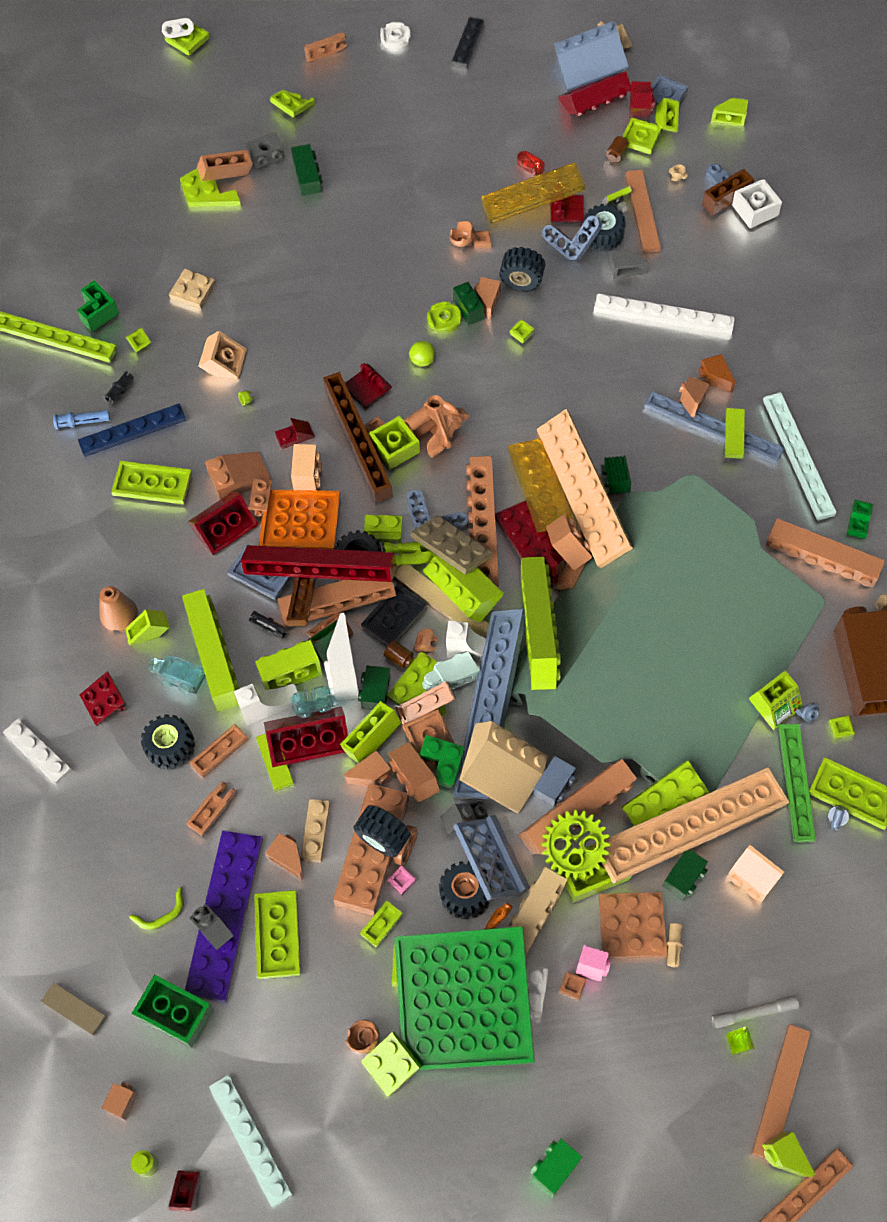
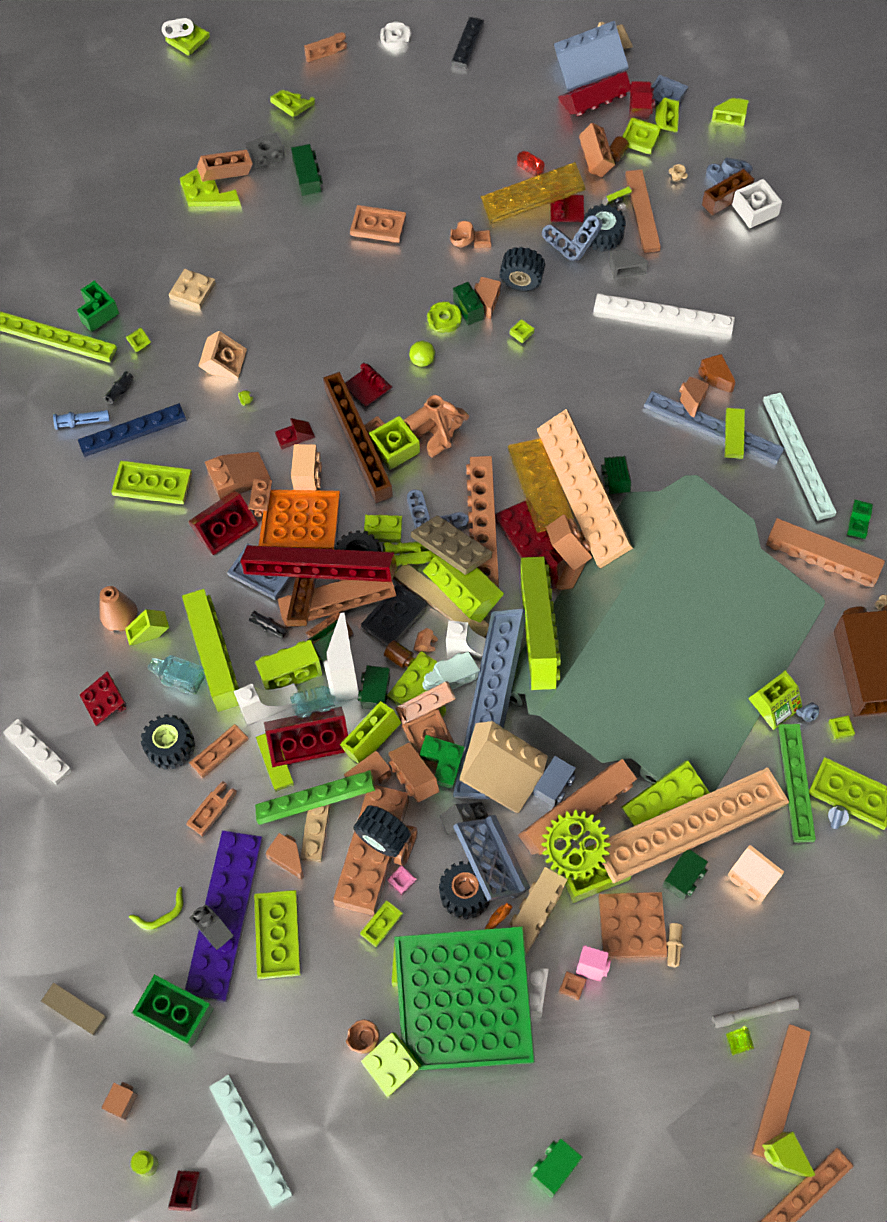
(314, 797): none -> bright green plate
(378, 223): none -> nougat plate
(596, 150): none -> nougat brick
(732, 166): none -> sand blue plate

